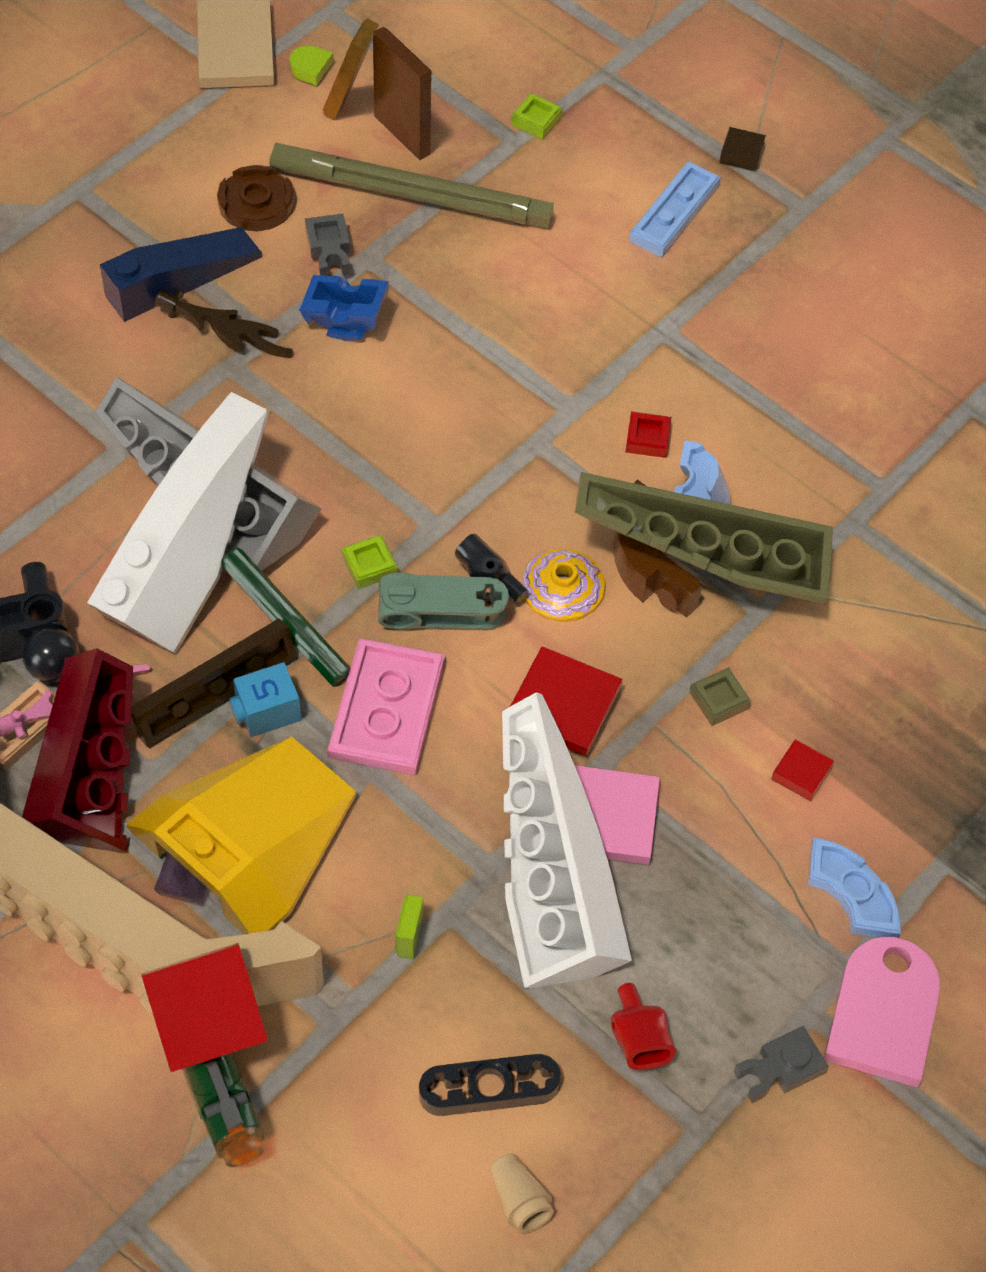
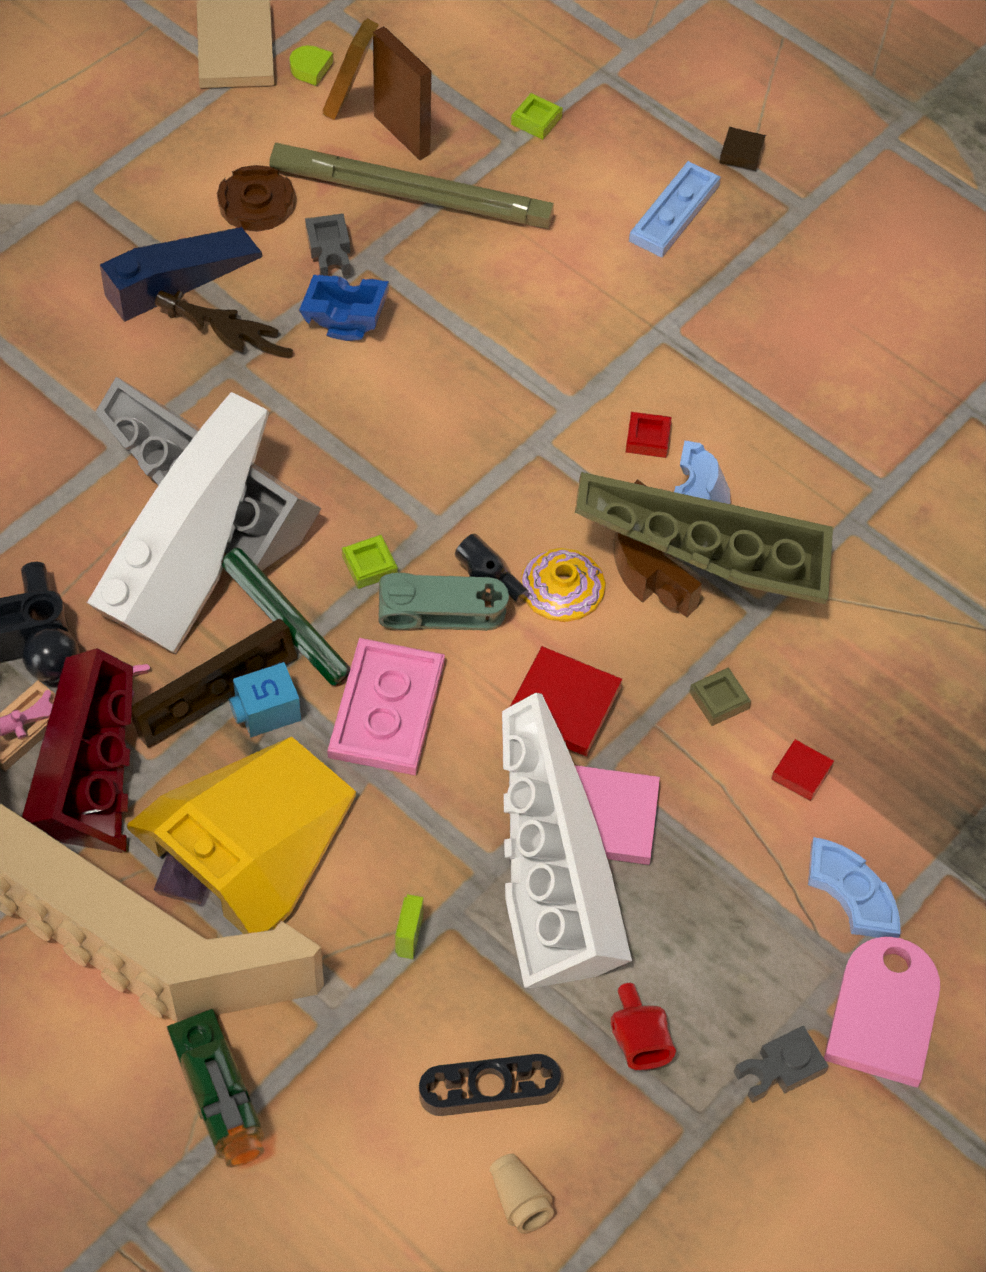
(204, 1007): red tile -> none

